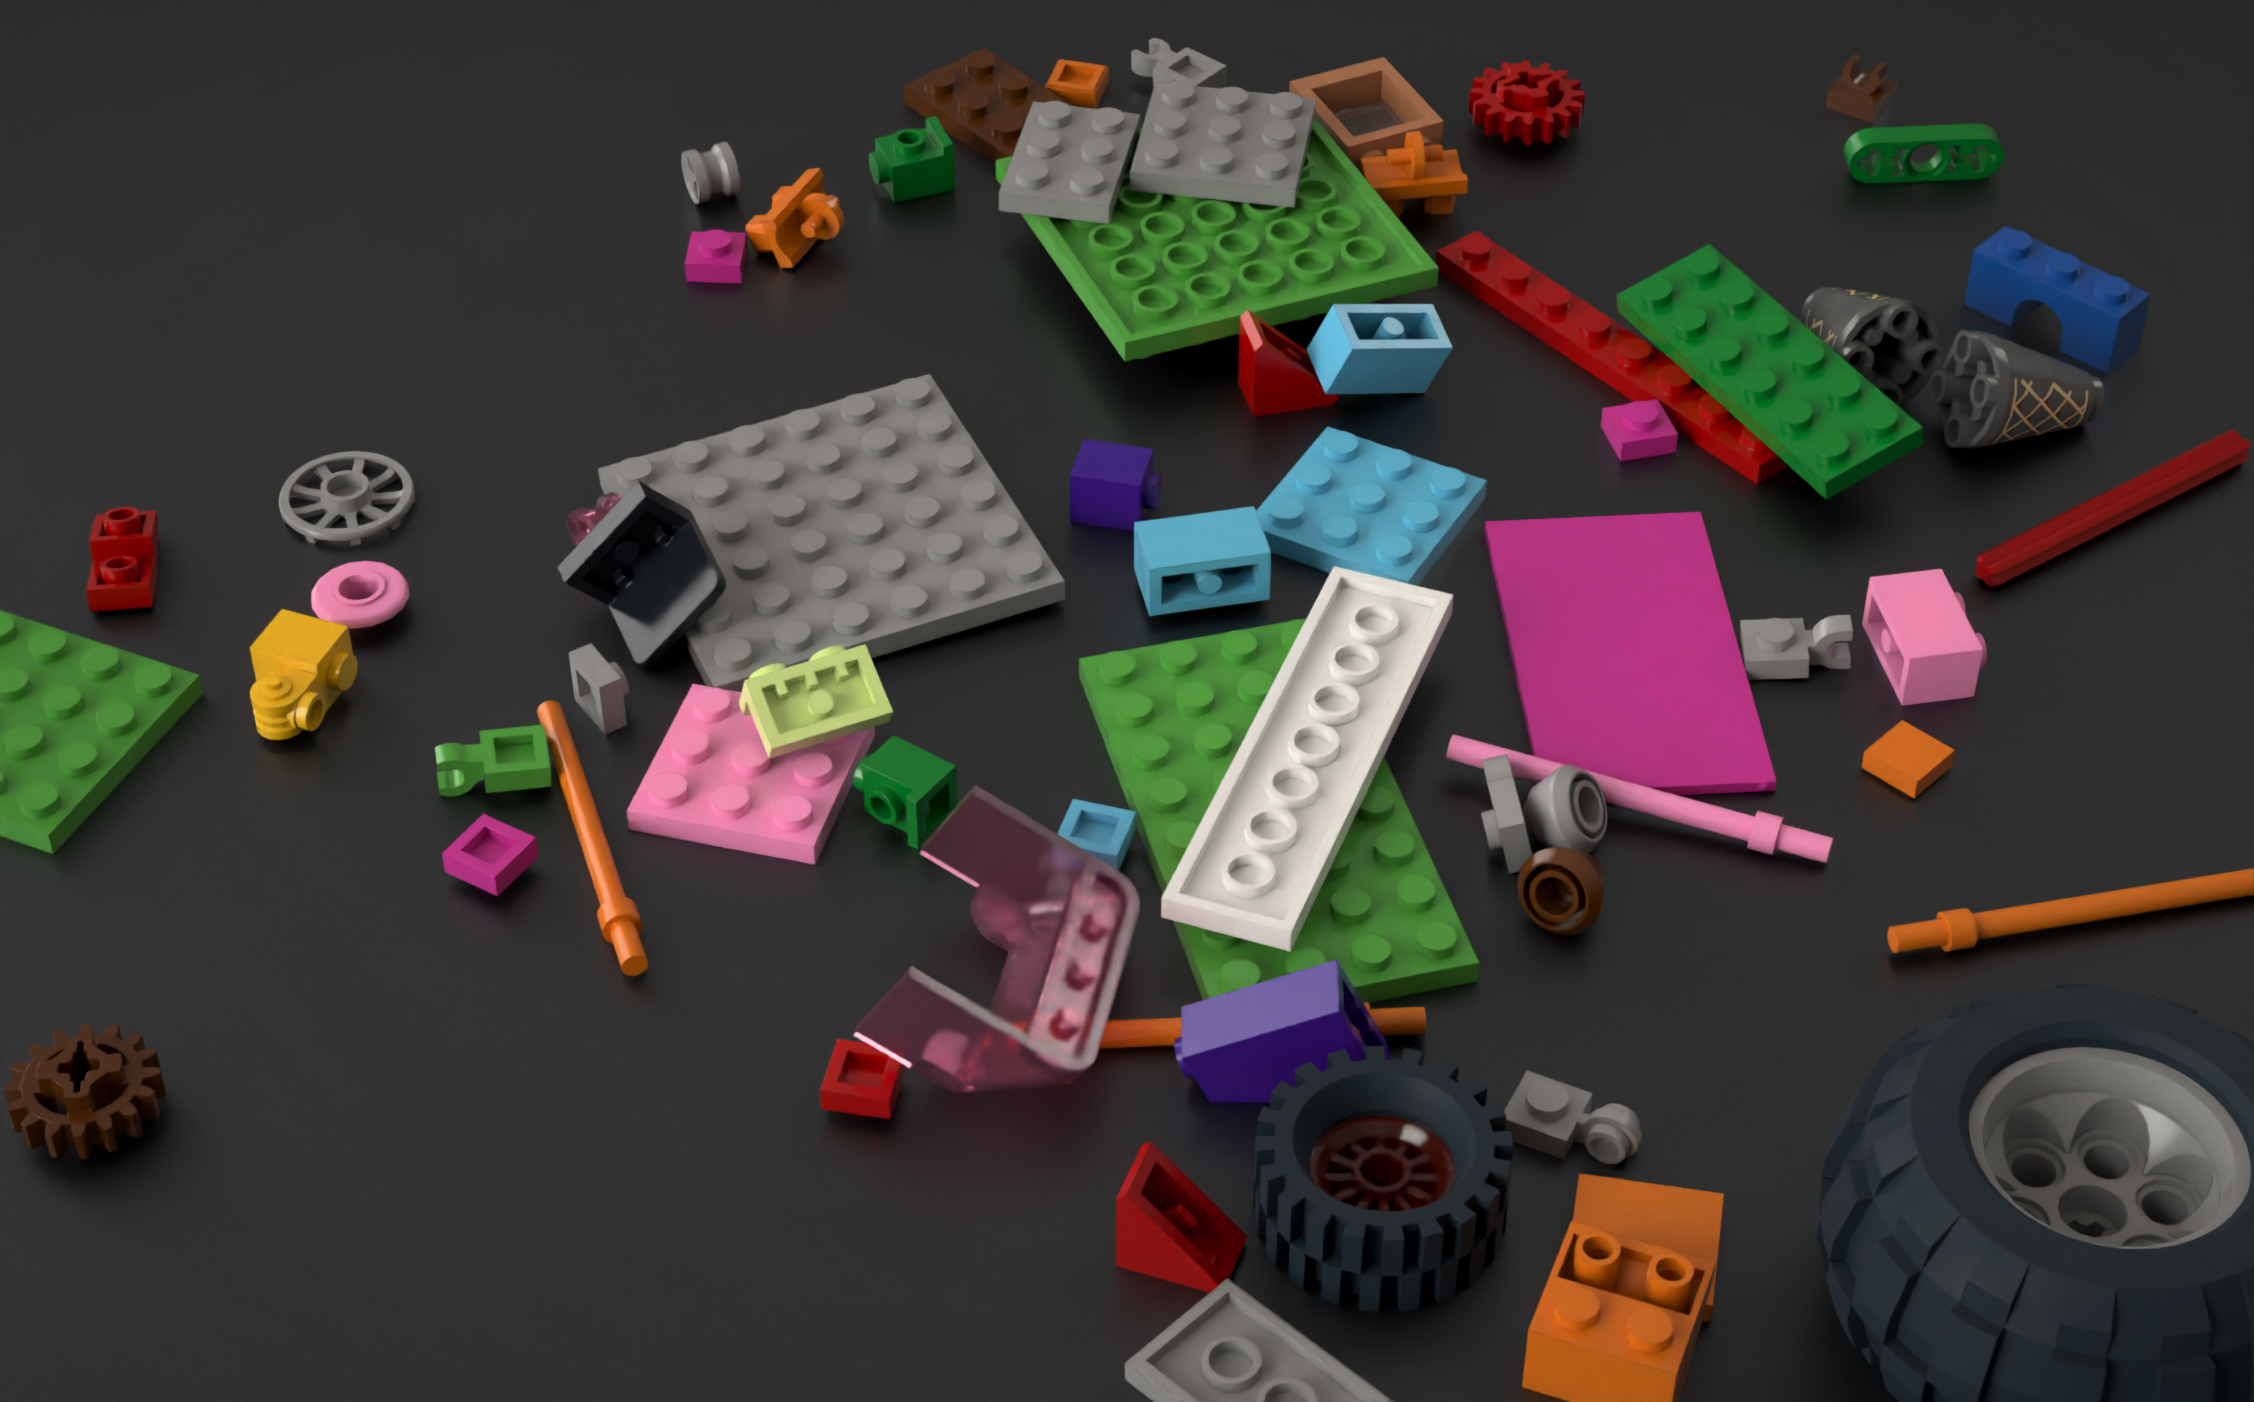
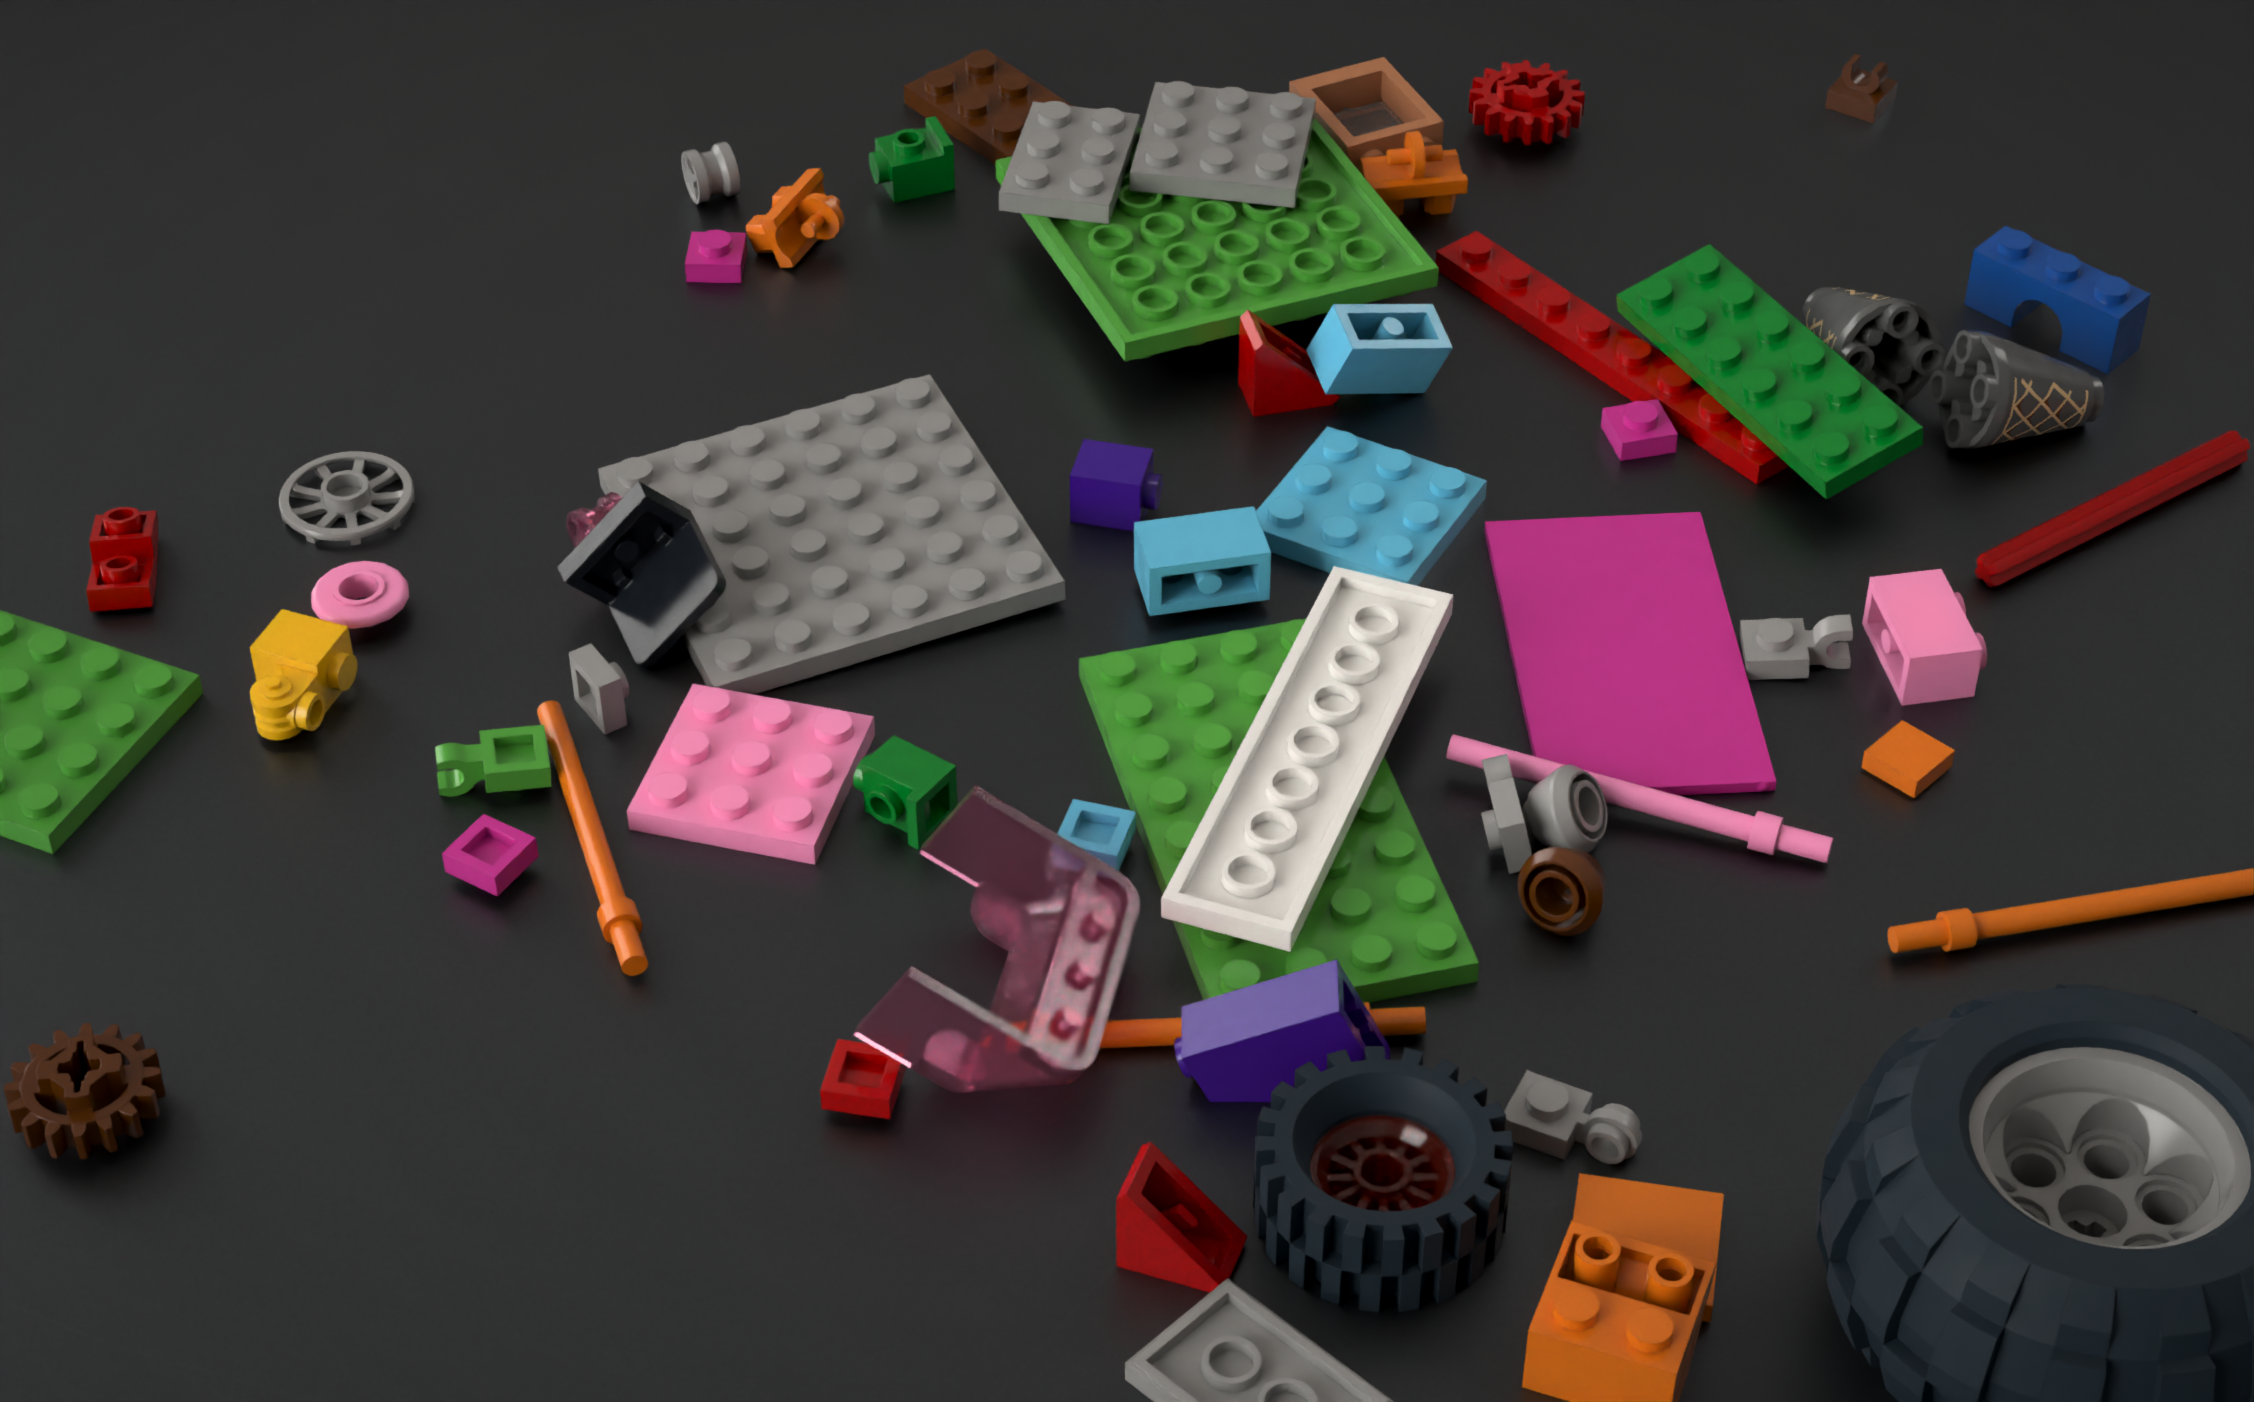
(815, 699): yellowish green bracket -> none
(1079, 82): orange tile -> none
(1183, 66): light grey plate -> none
(1908, 138): green beam -> none

